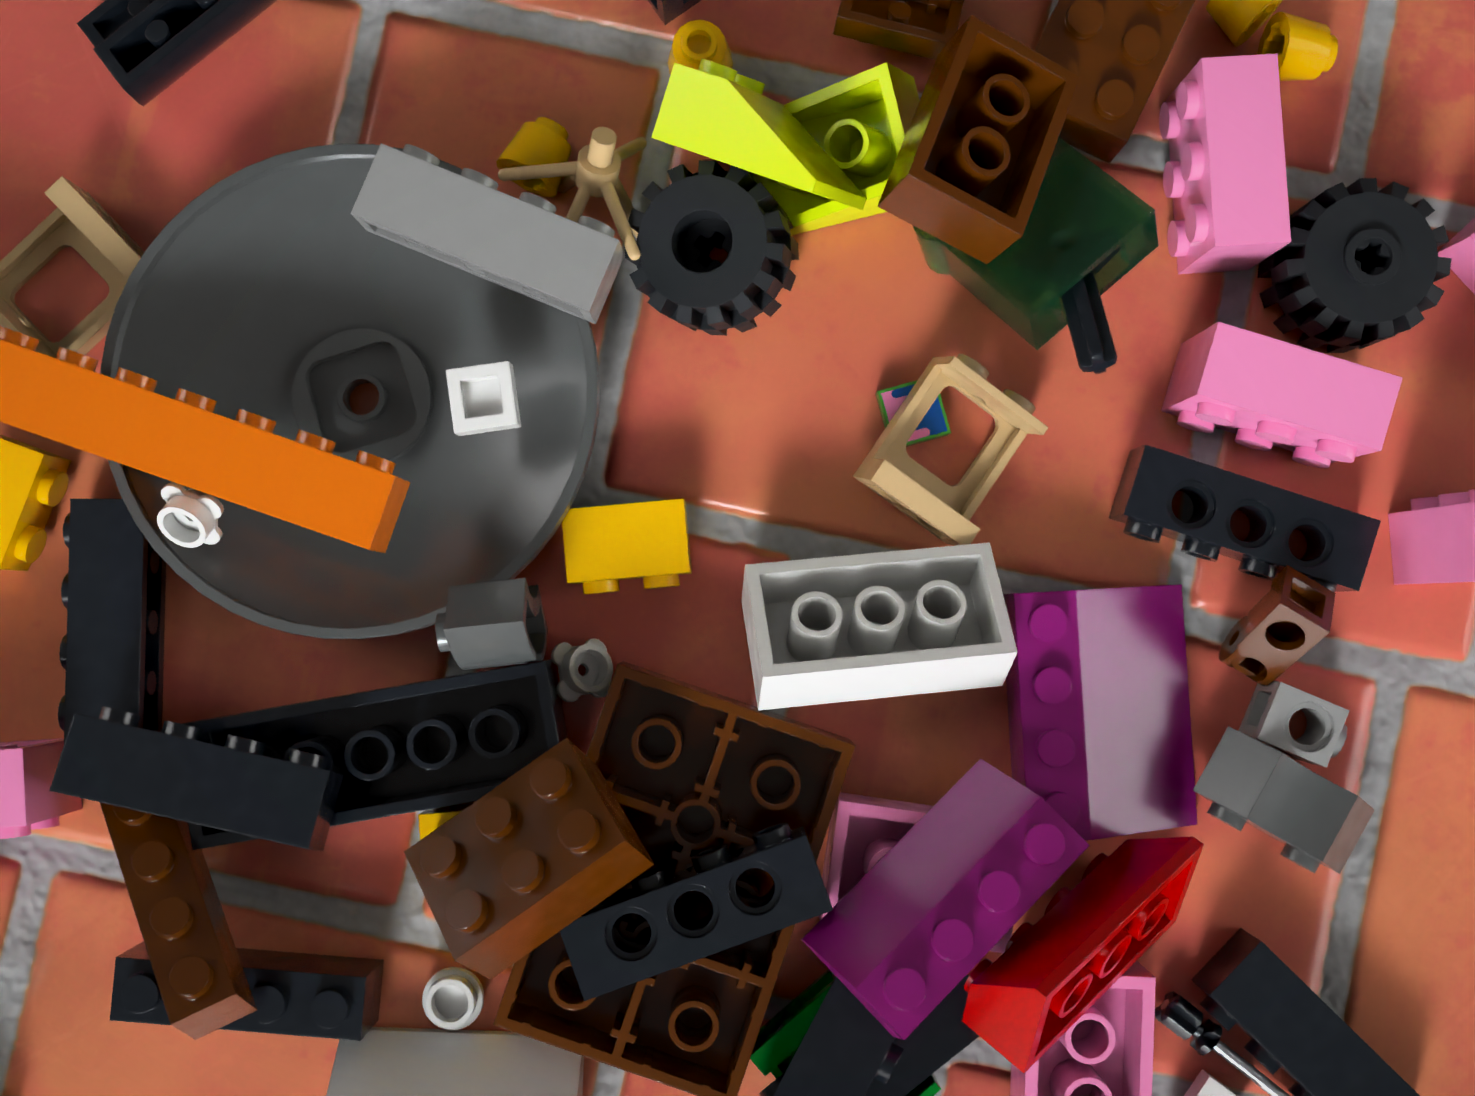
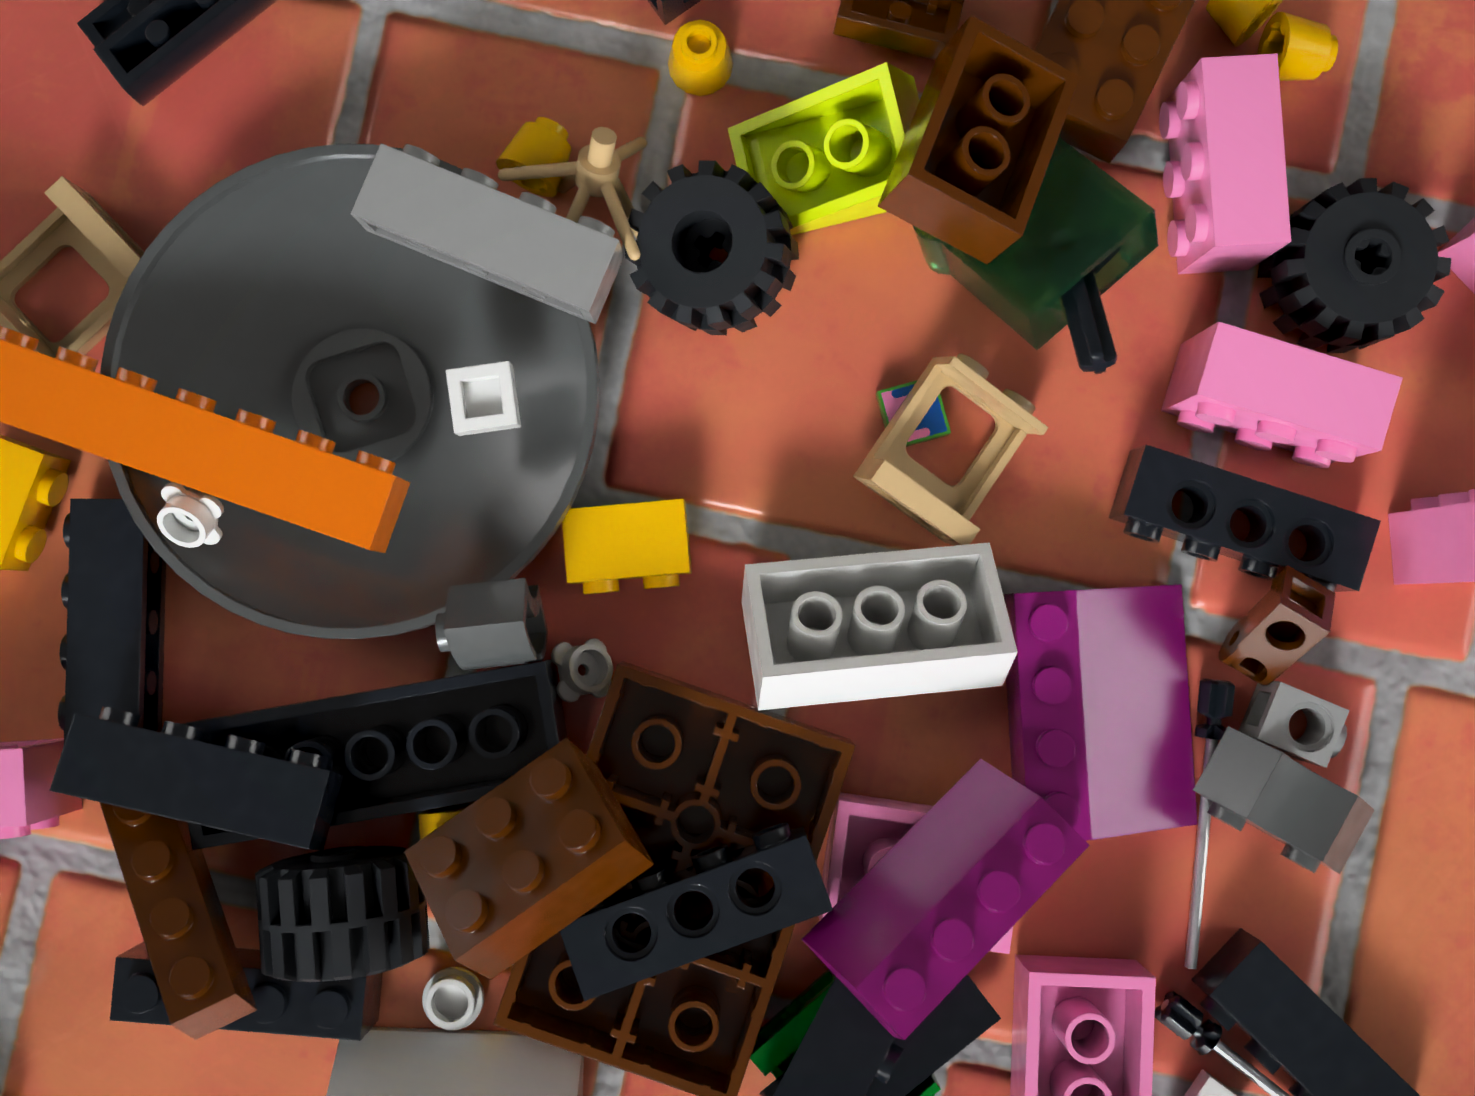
(340, 914): none -> black wheel
(733, 123): neon yellow slope -> none
(1079, 946): red slope -> none
(1215, 703): none -> piece

